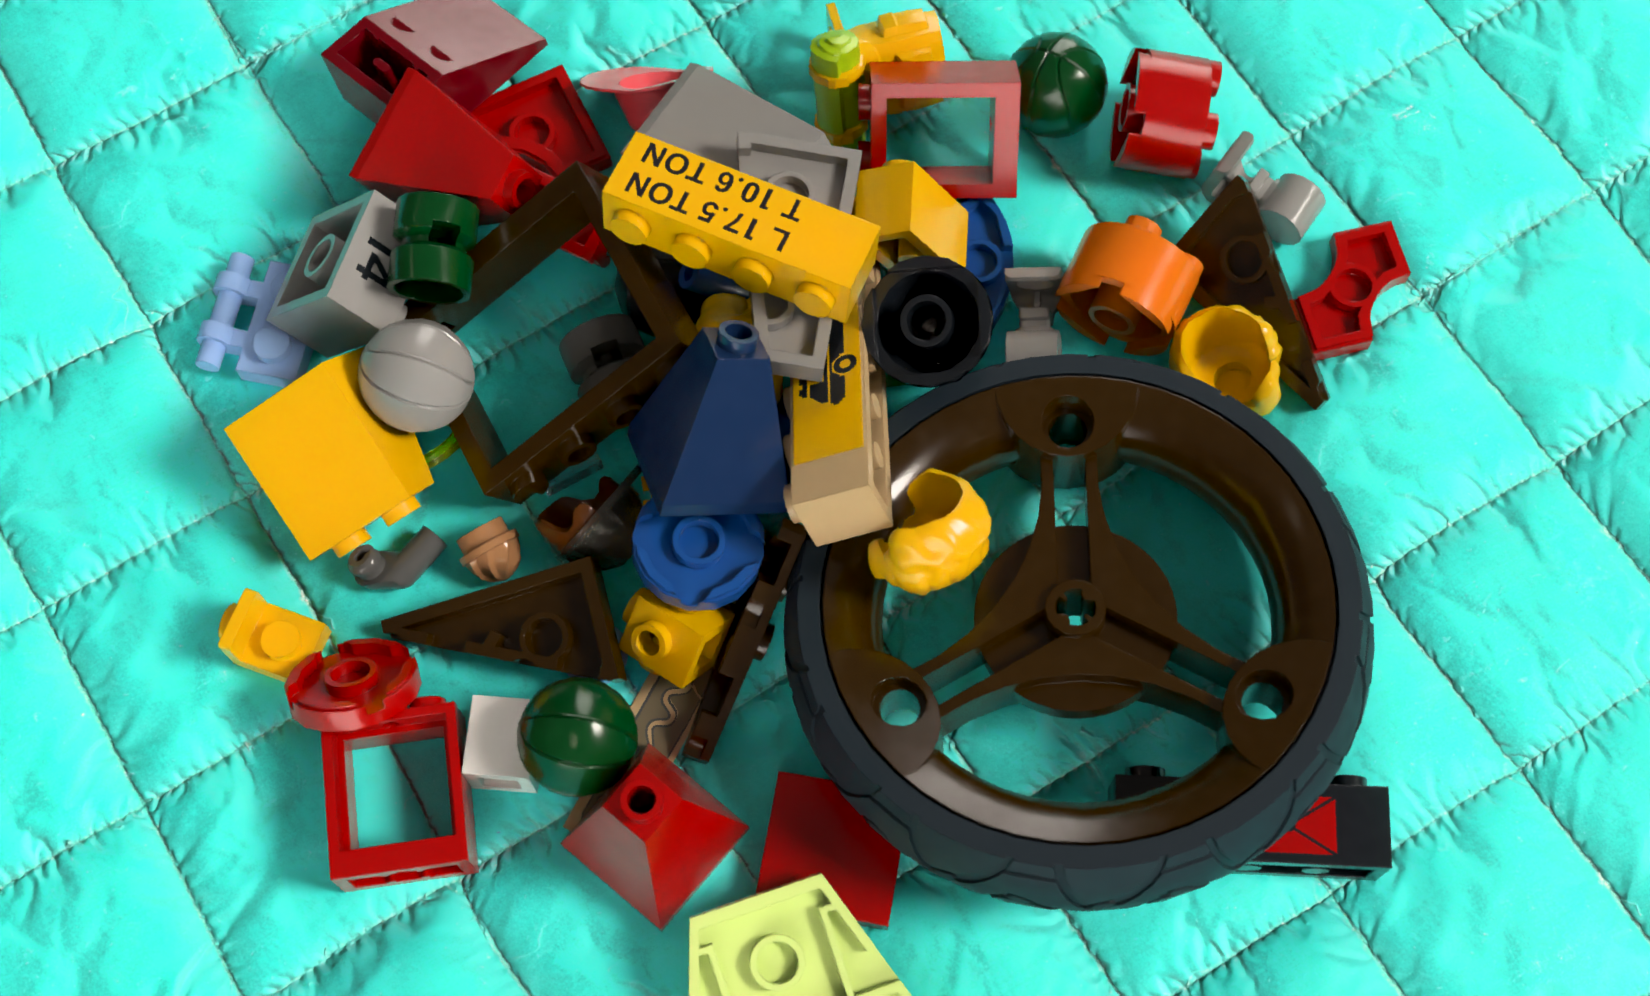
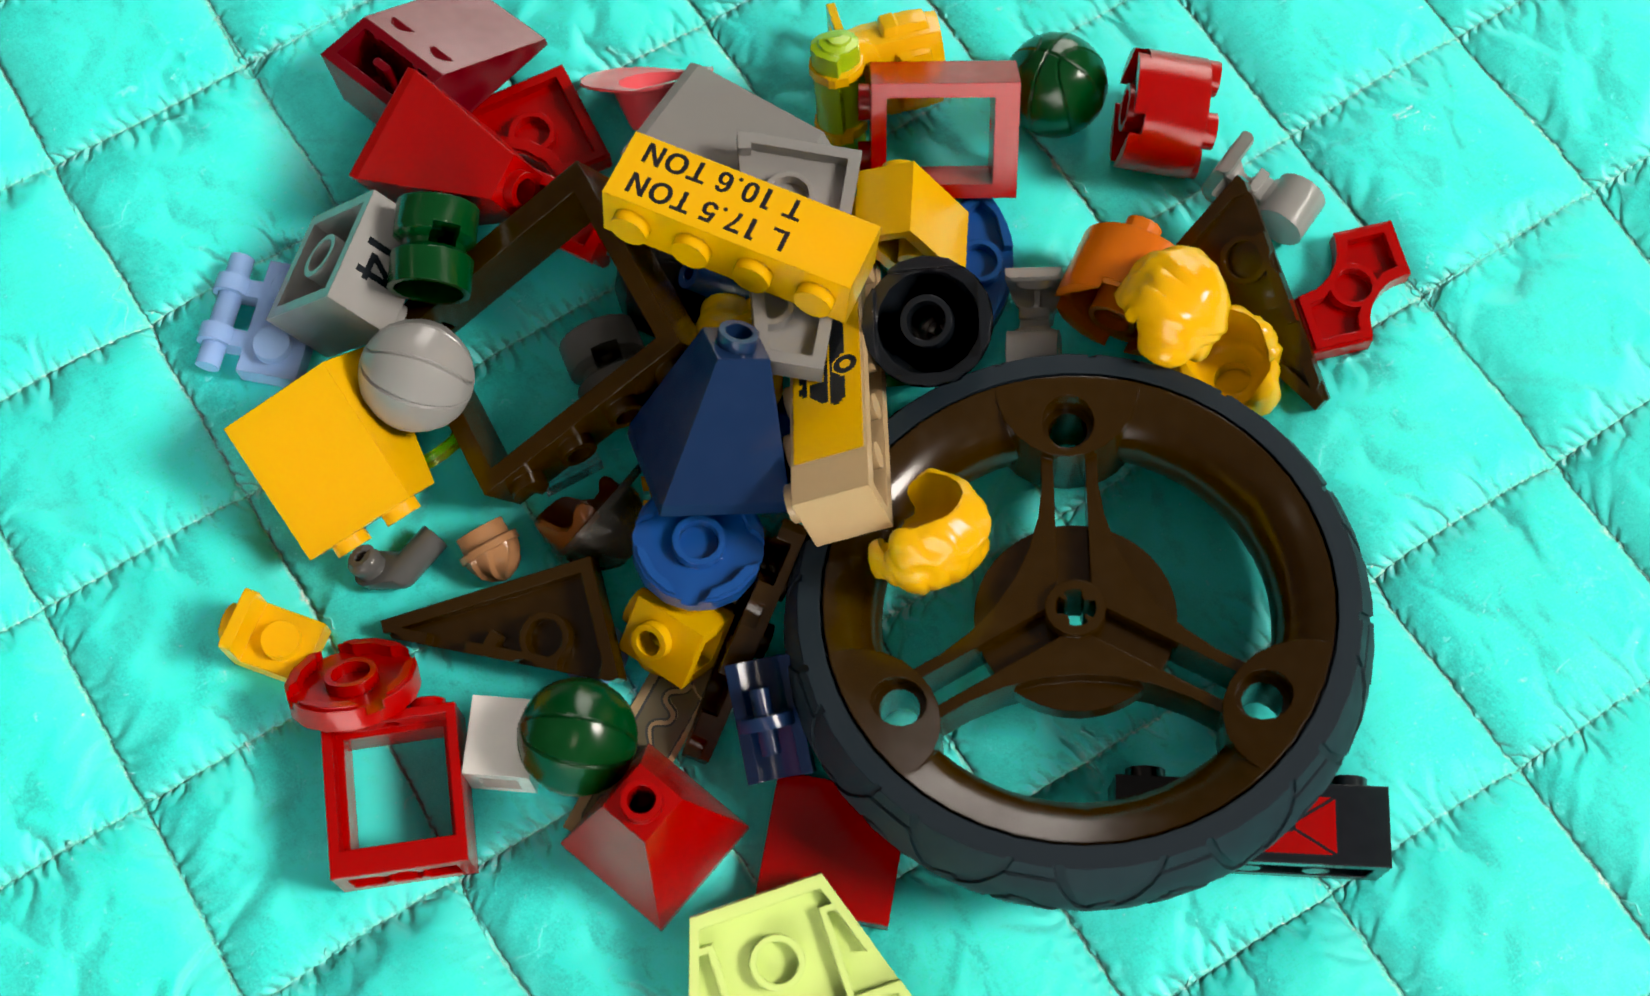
(767, 720): none -> dark blue hips
(1176, 305): none -> yellow hair

